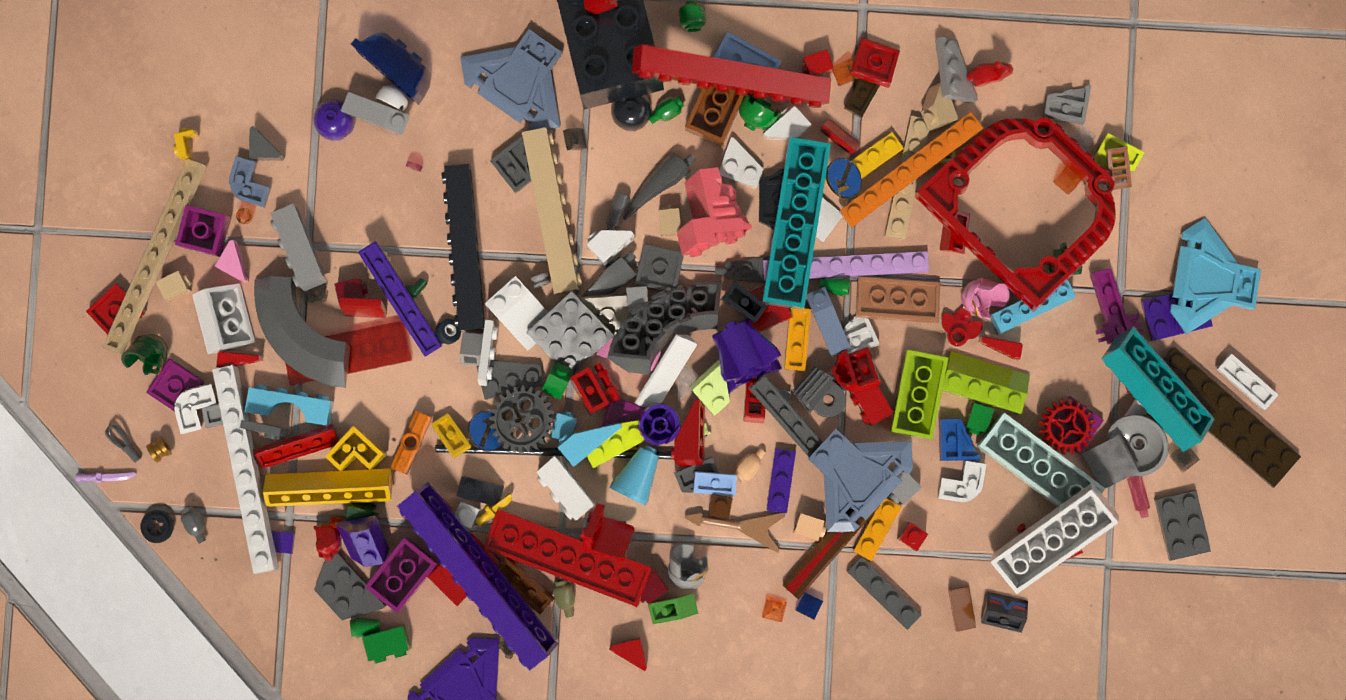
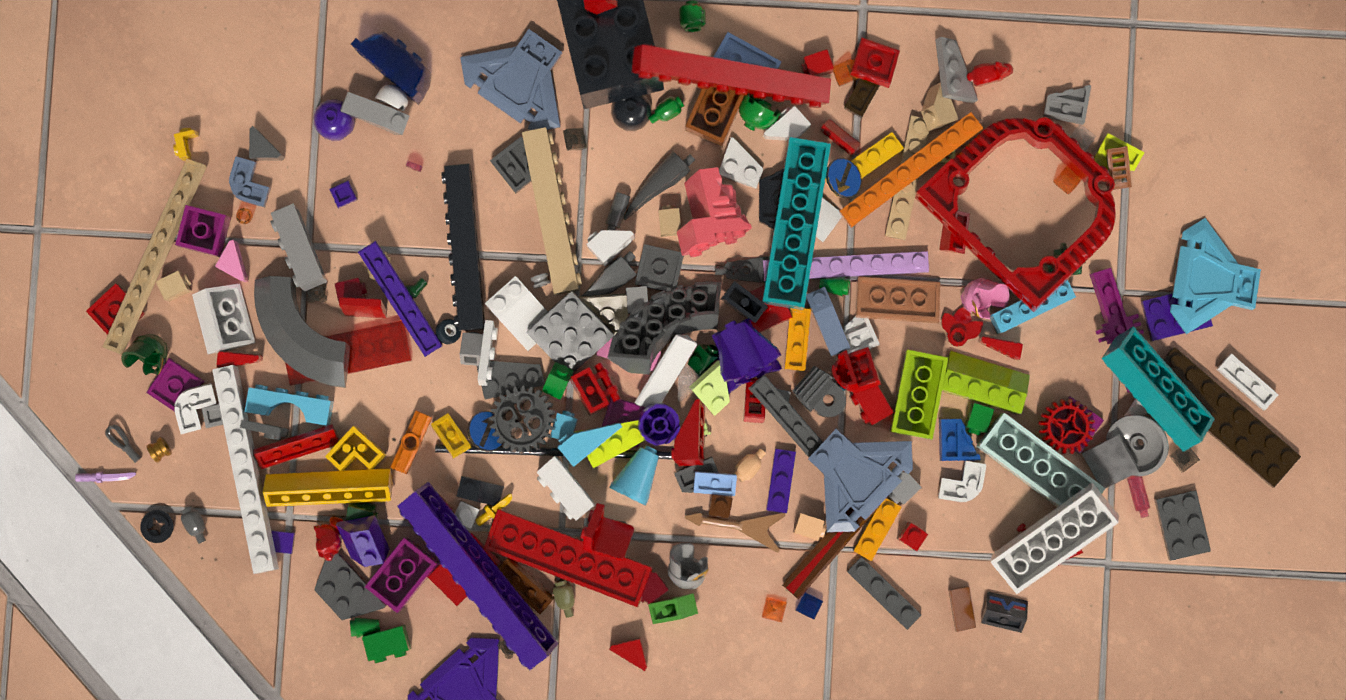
(343, 194): none -> dark purple tile
(703, 358): none -> dark green bracket

